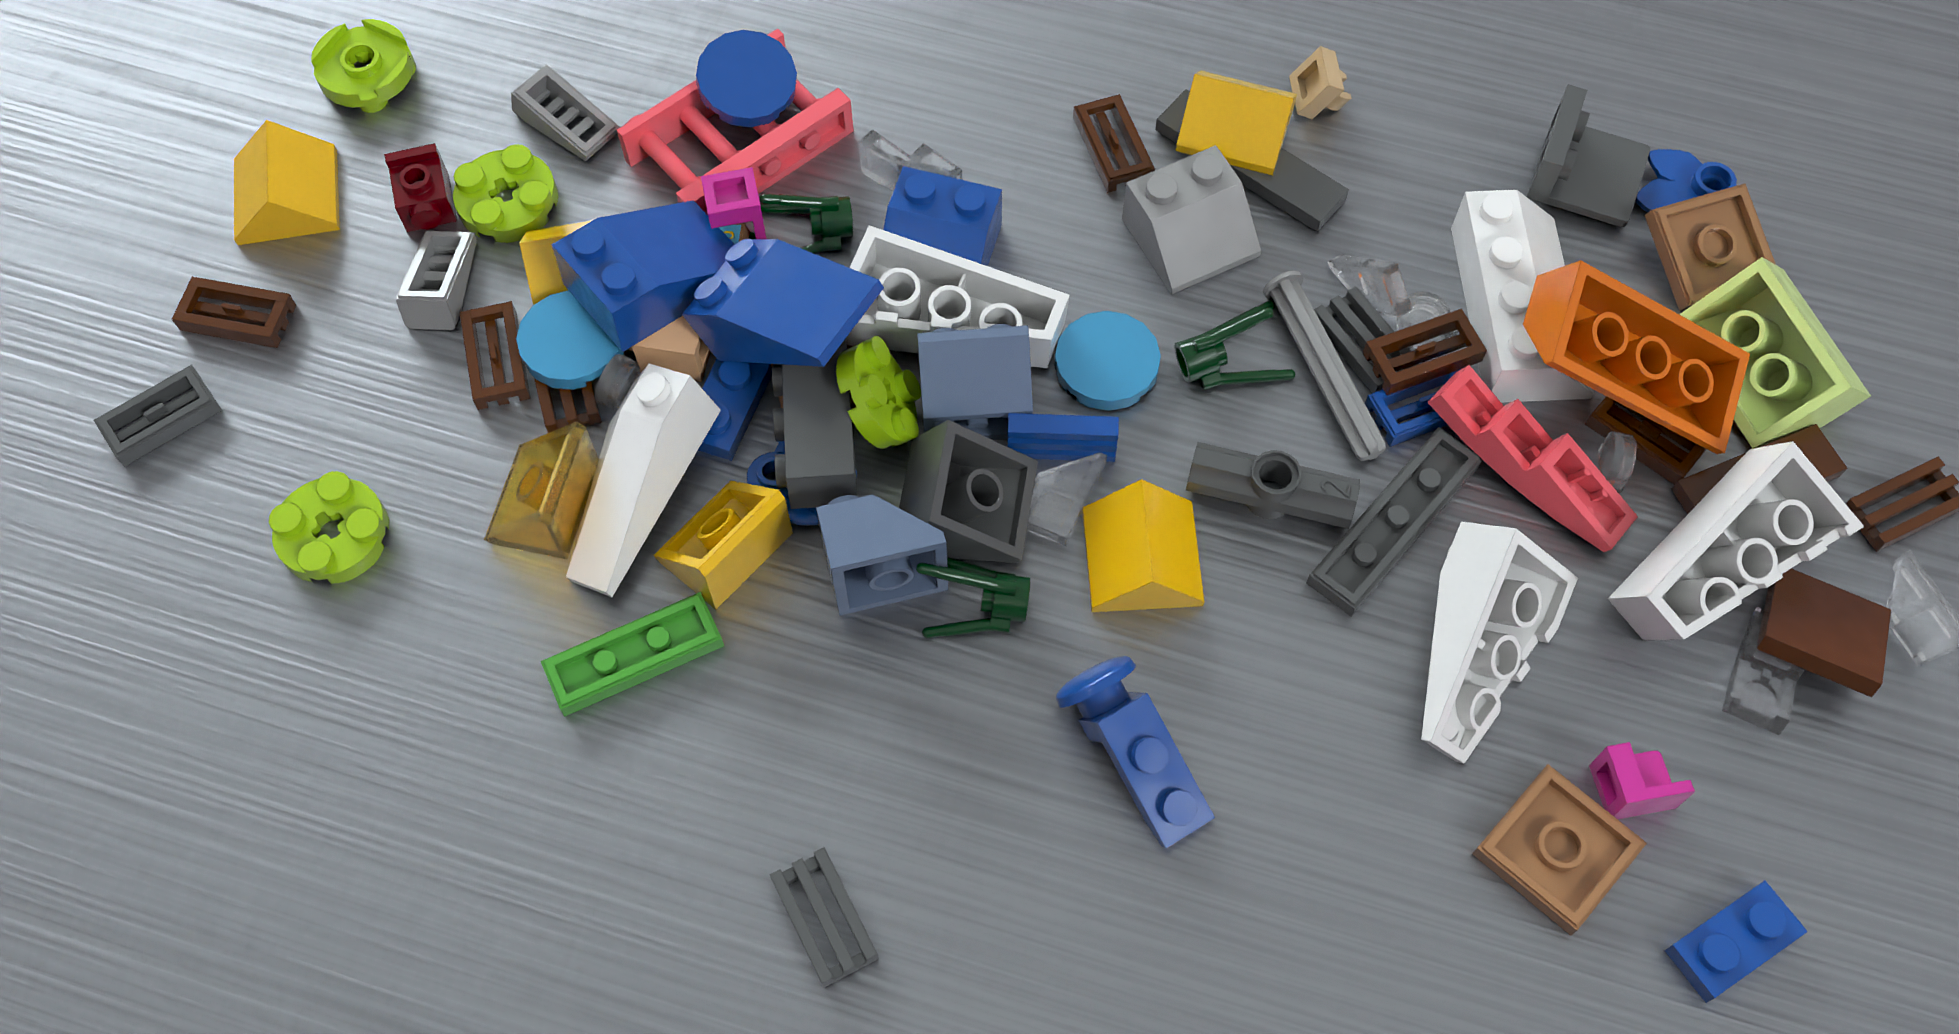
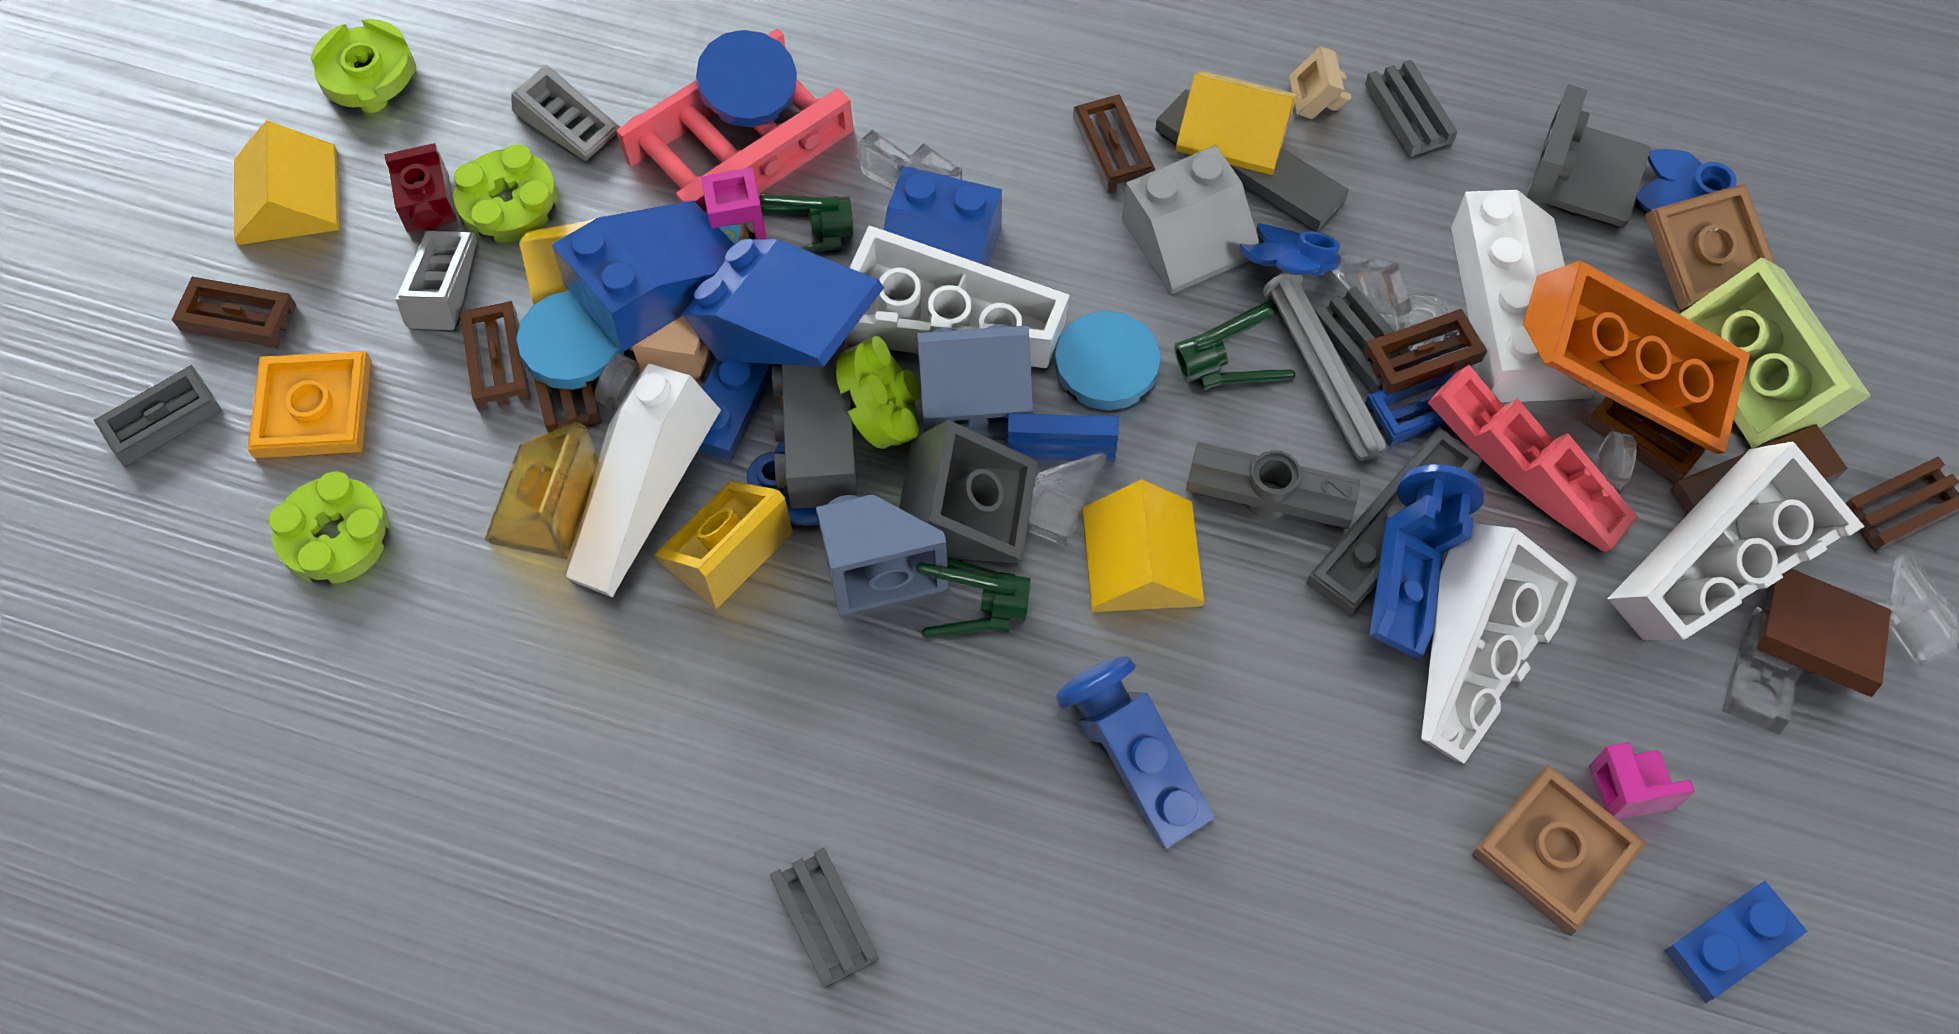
(310, 404): none -> light orange tile
(632, 654): bright green tile -> none
(1294, 252): none -> blue plate
(1413, 549): none -> blue piece
(1418, 105): none -> dark grey tile

